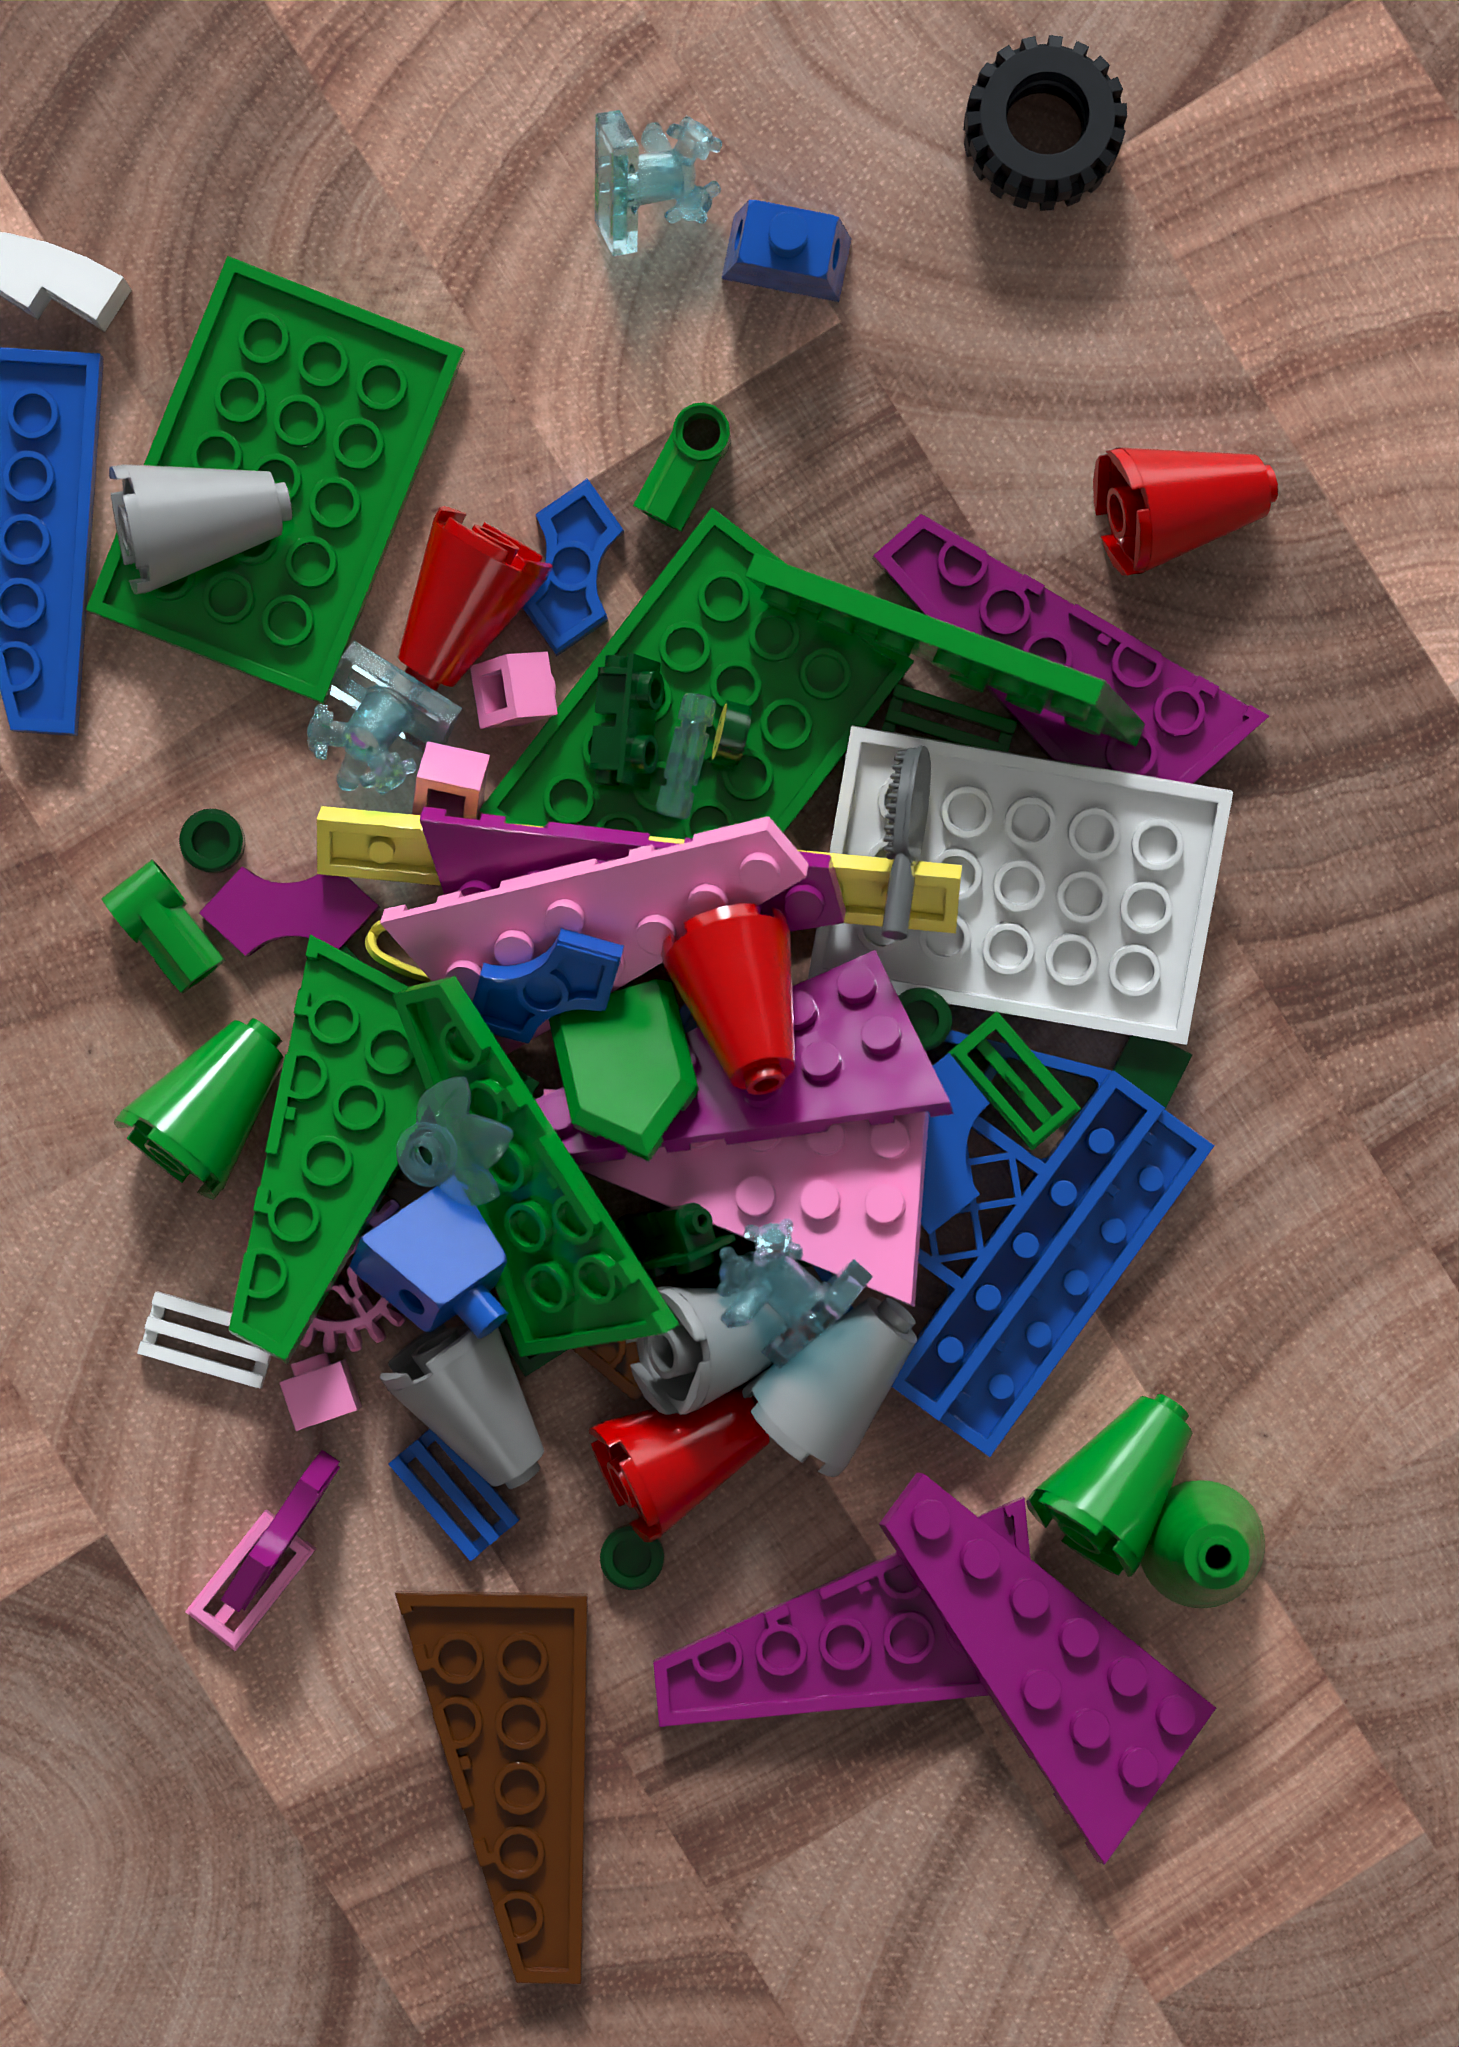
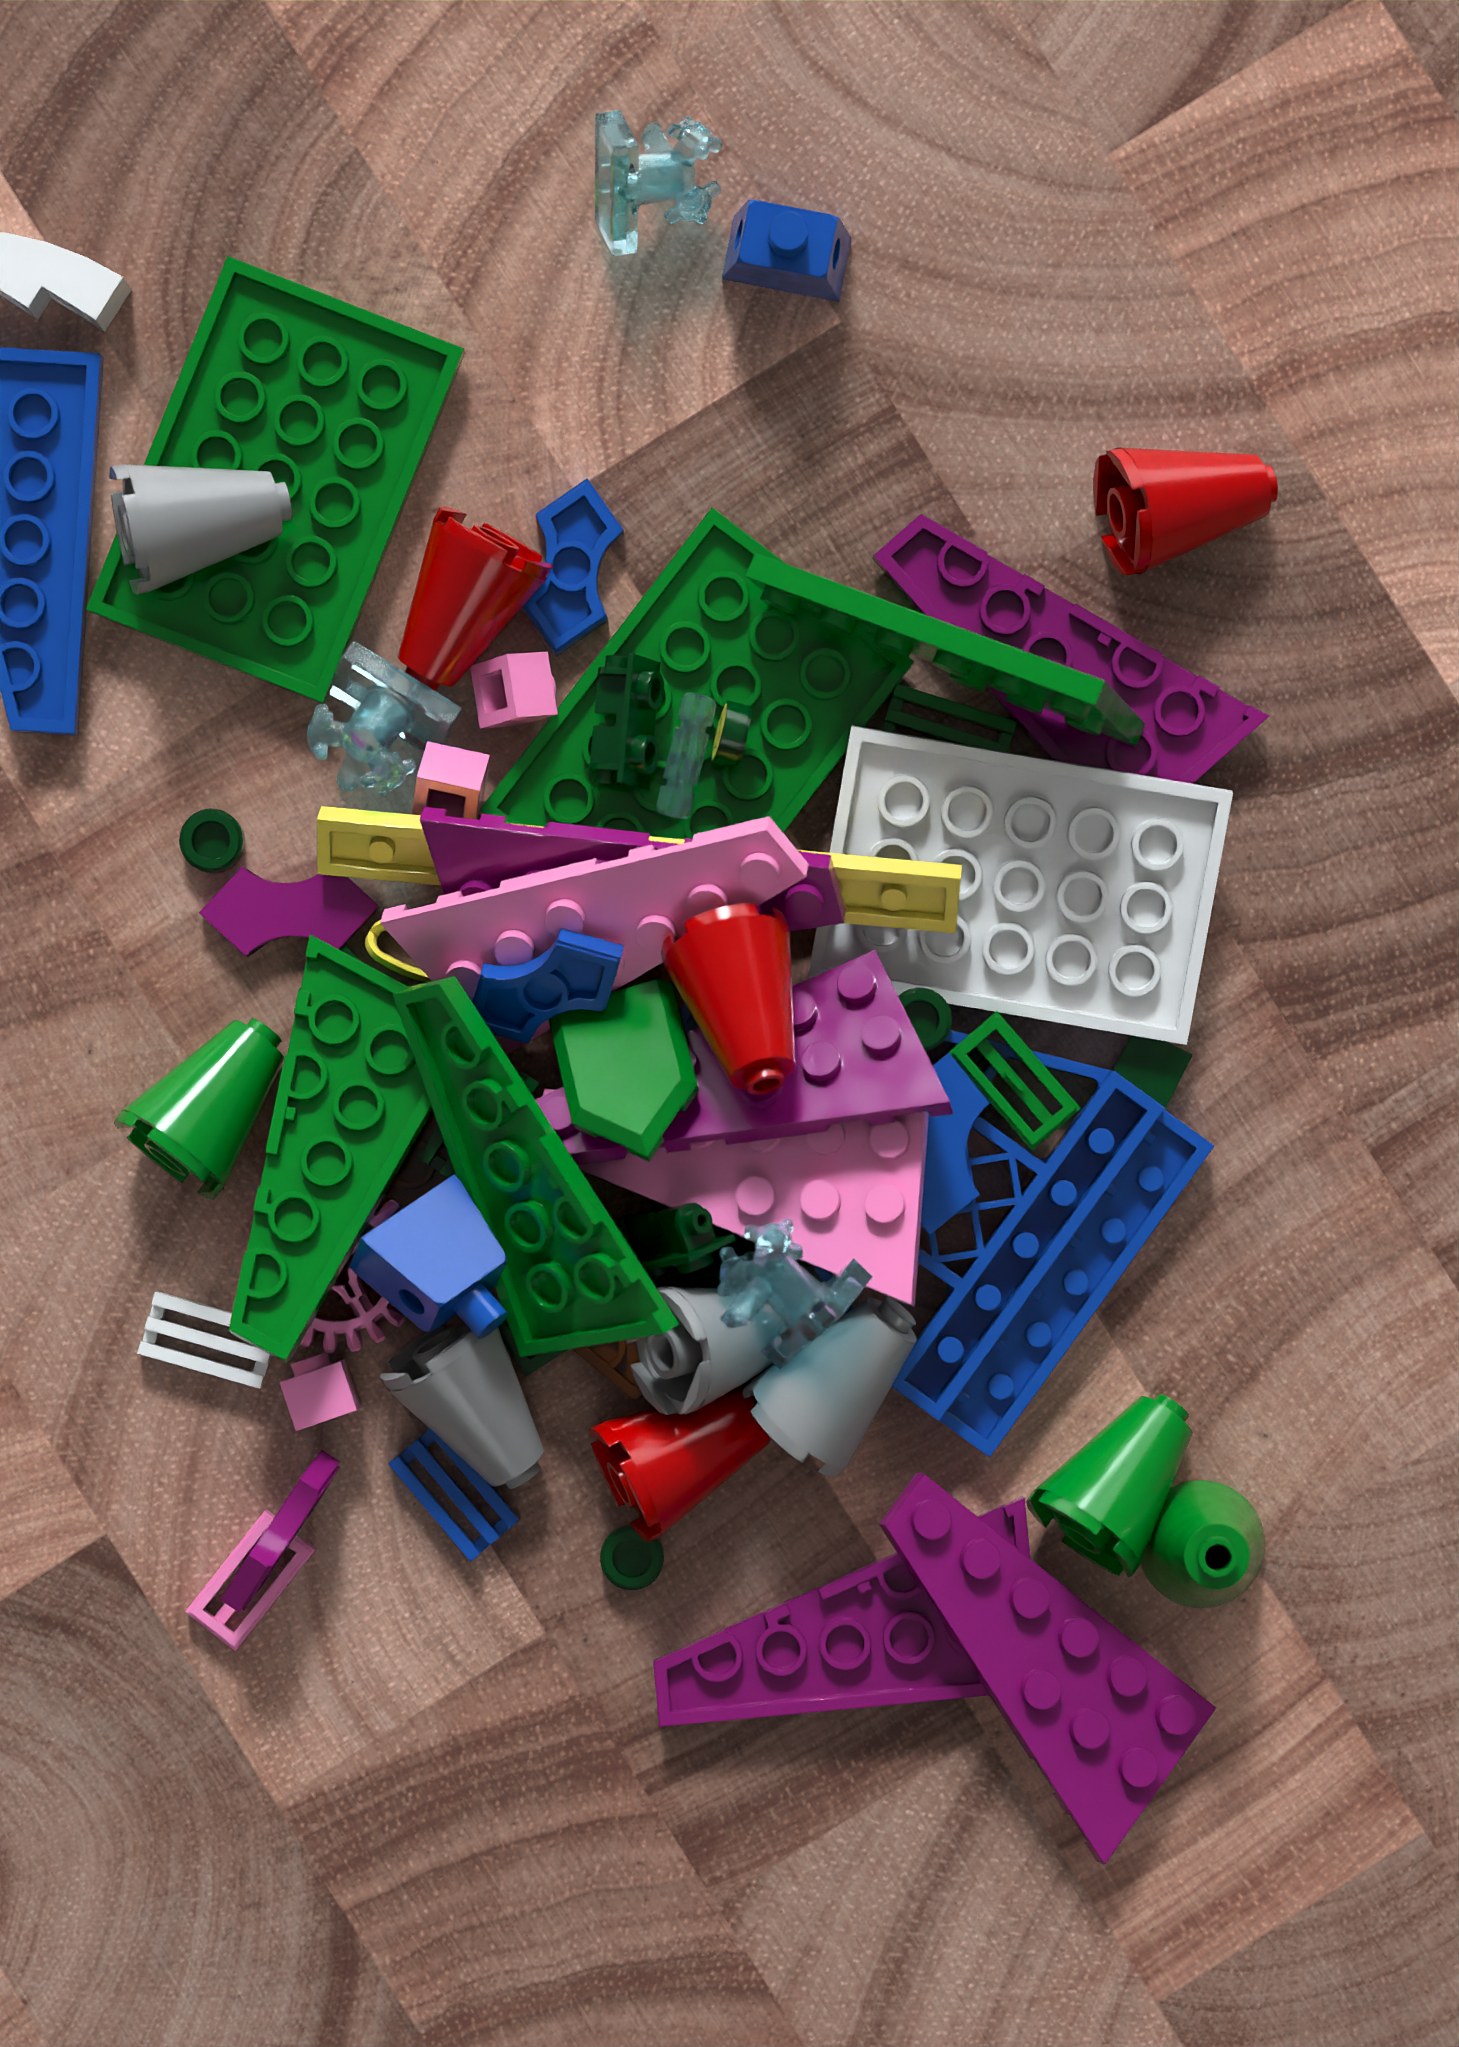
(155, 914): green piece -> none
(459, 1145): clear light blue plate -> none
(513, 1729): reddish brown wing -> none
(681, 471): green piece -> none
(907, 825): dark grey piece -> none
(1055, 72): black tyre -> none

